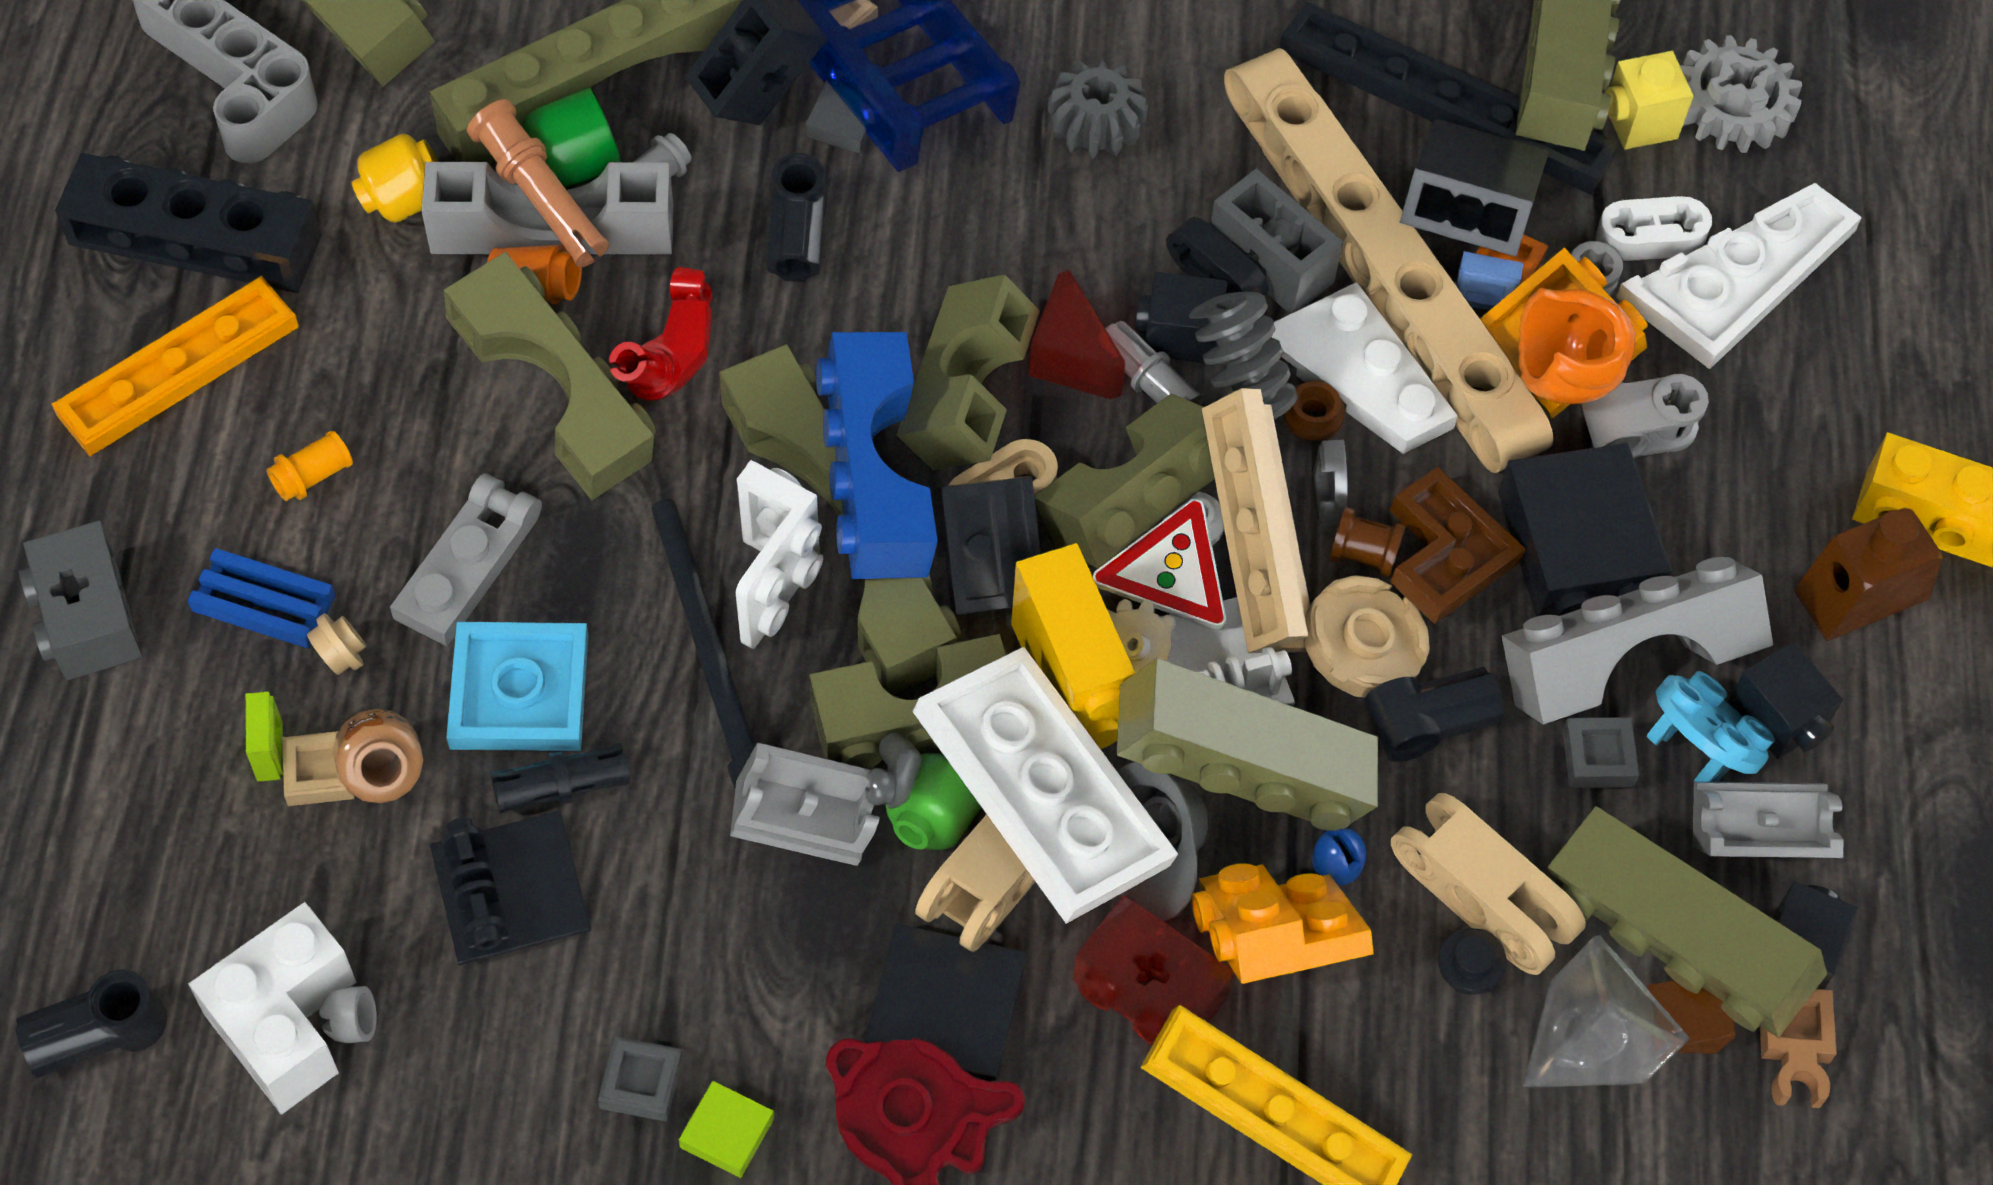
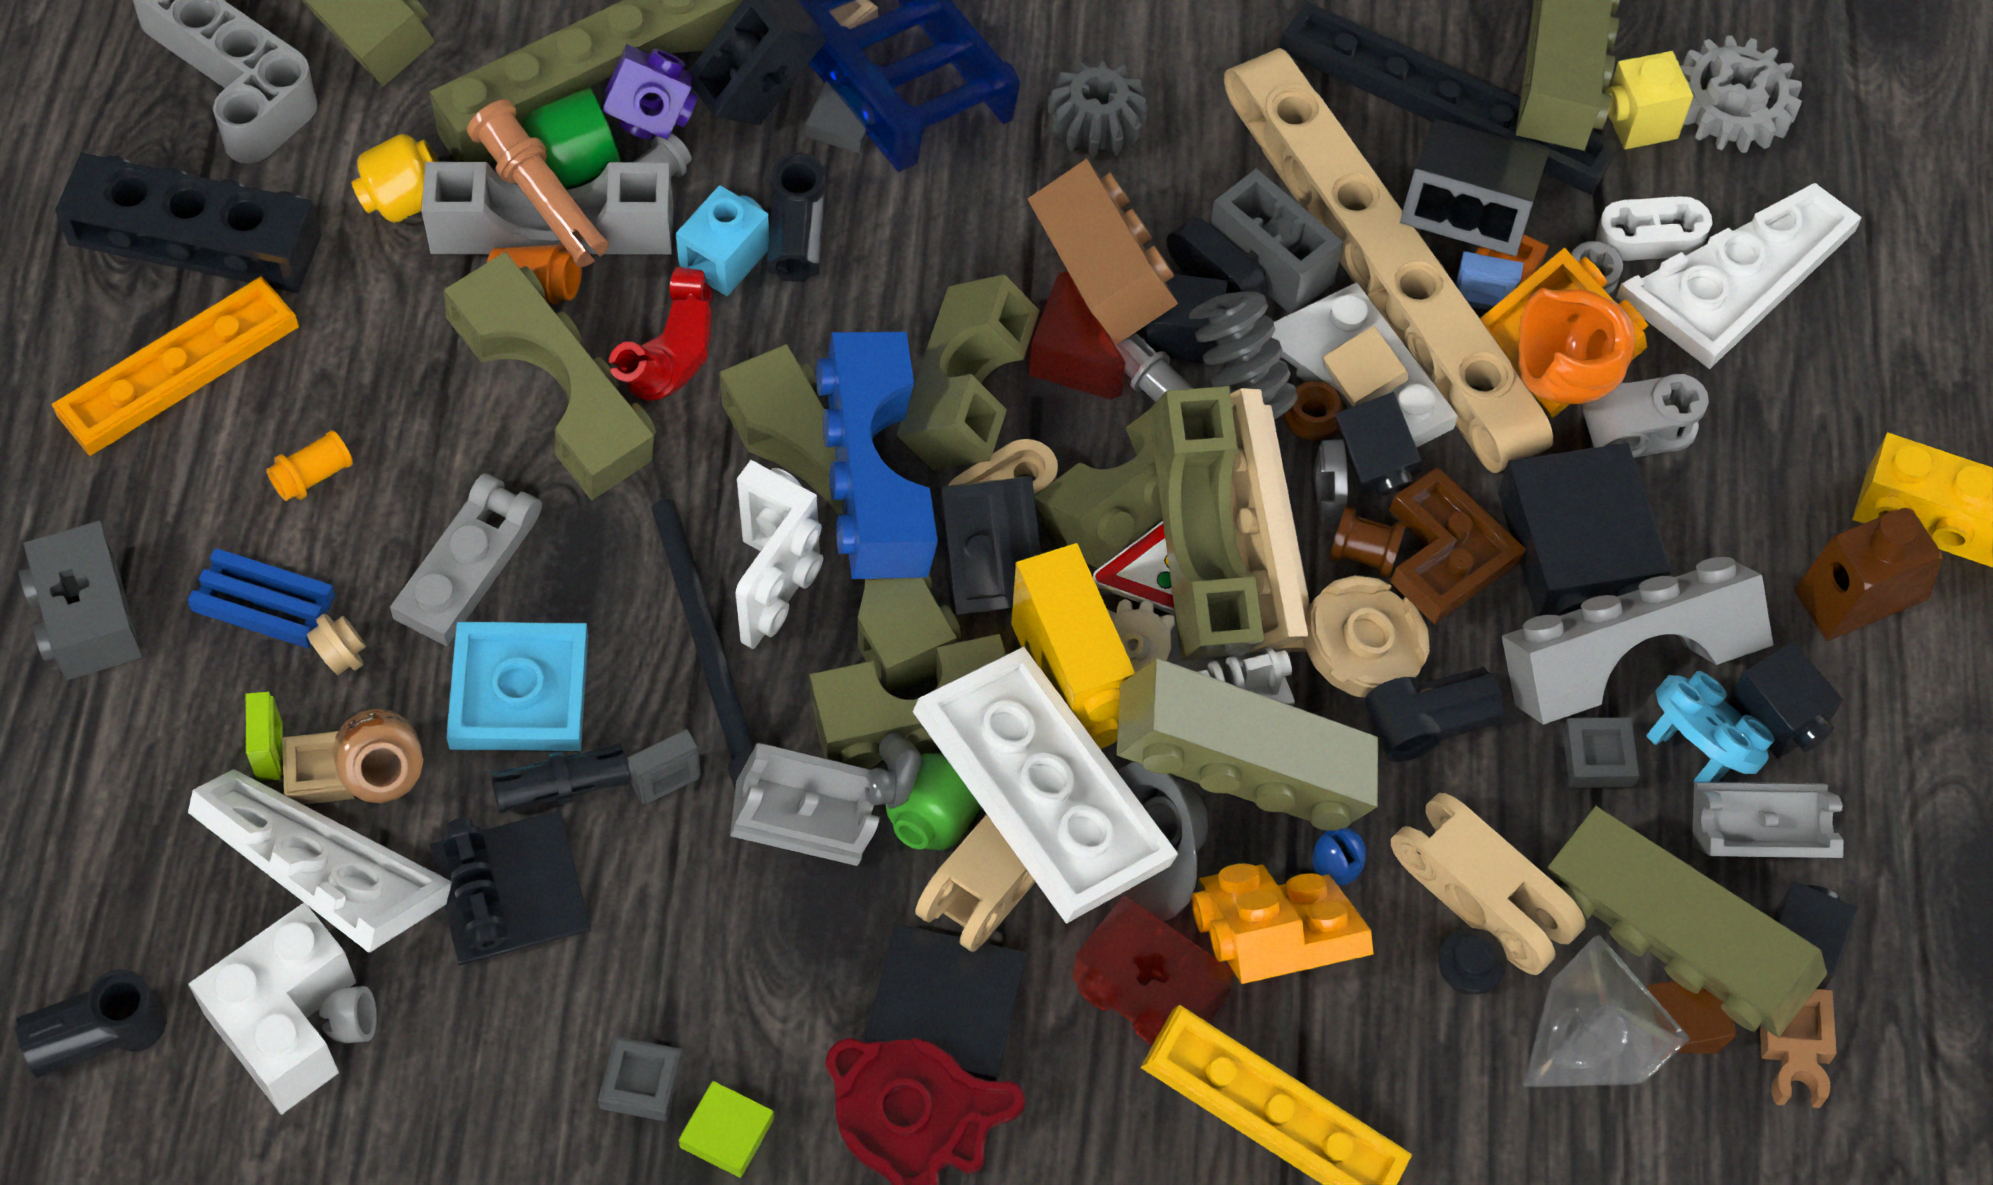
(327, 866): none -> white wing
(643, 74): none -> brick
(664, 767): none -> dark grey tile
(724, 239): none -> medium azure brick
(1105, 249): none -> medium nougat brick
(1194, 466): none -> olive arch
(1365, 367): none -> tan tile
(1379, 445): none -> black brick

